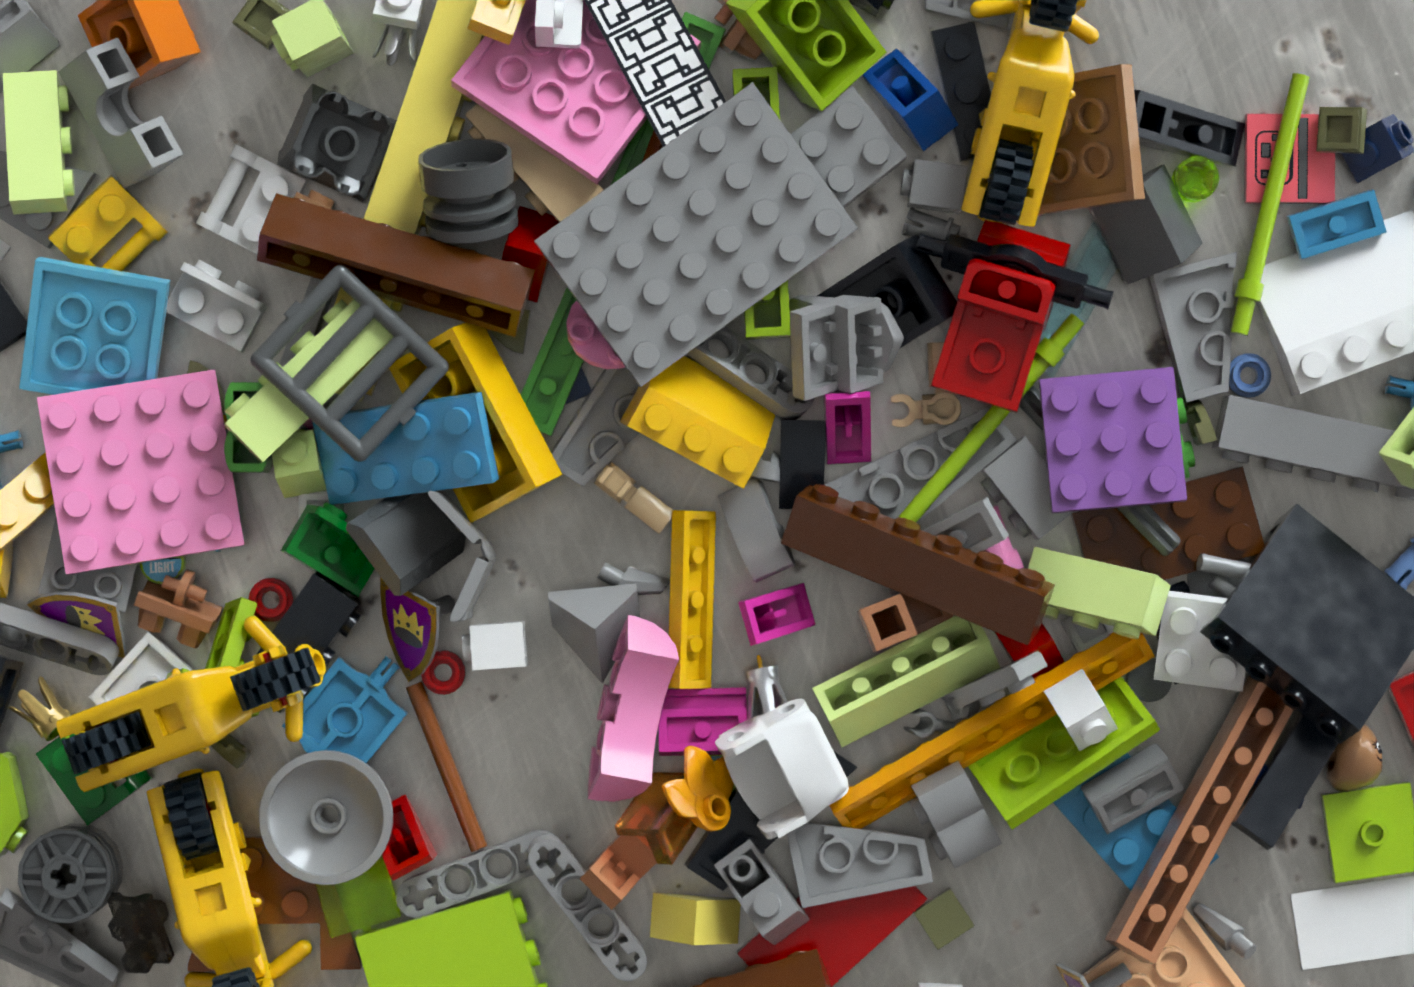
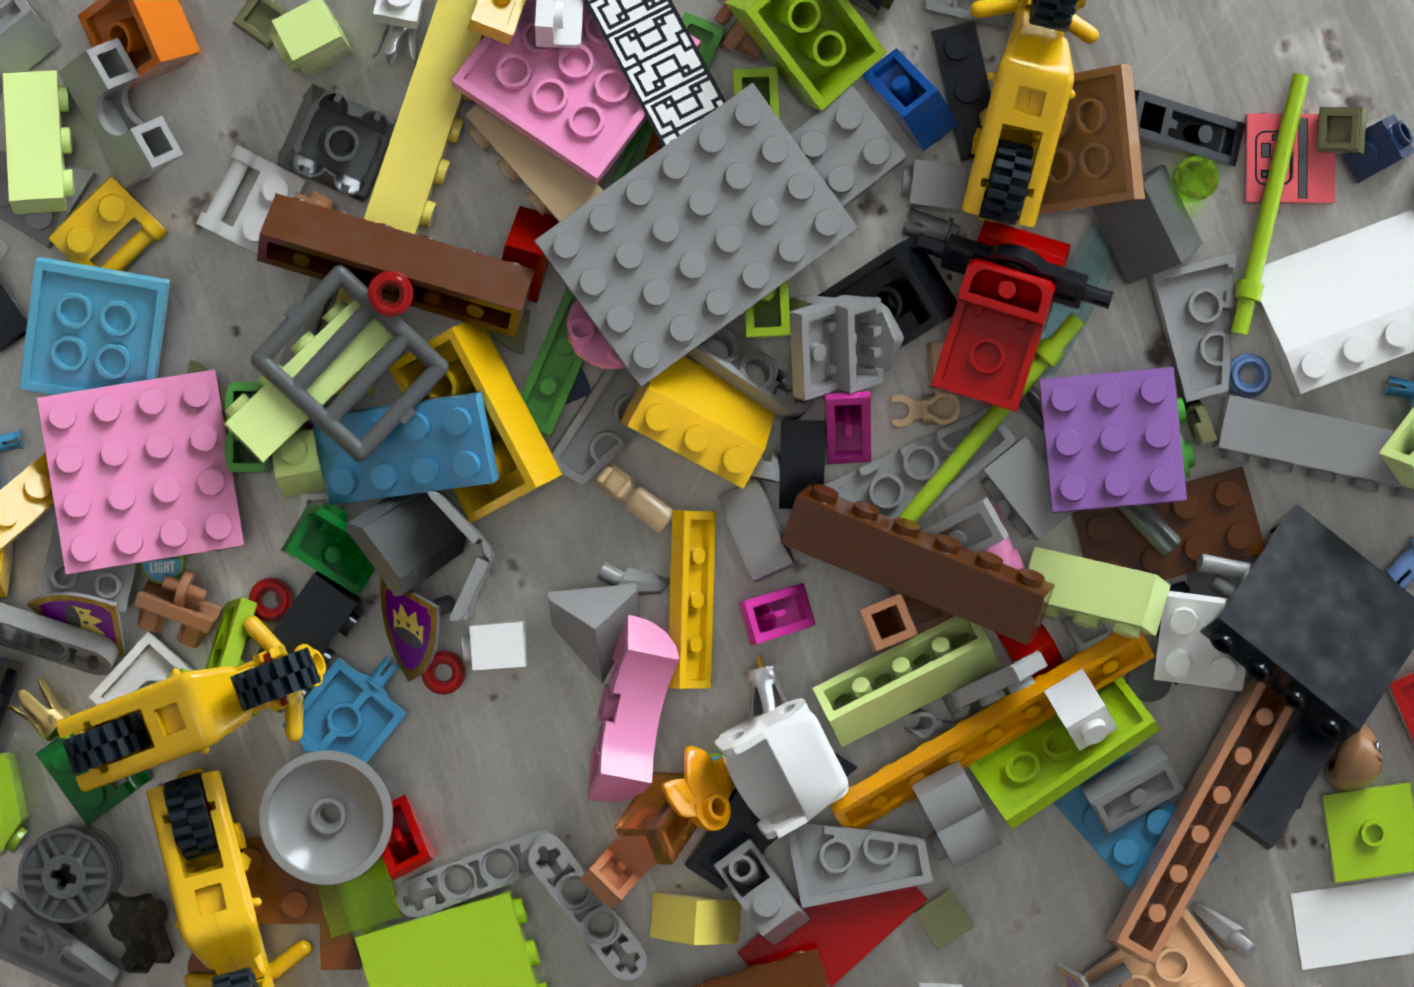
(215, 306): white bracket -> none
(232, 751): olive tile -> none
(390, 308): none -> red plate
(446, 766): dark orange bar -> none
(468, 190): dark grey wheel -> none
(699, 718): dark pink plate -> none
(1336, 224): dark azure plate -> none

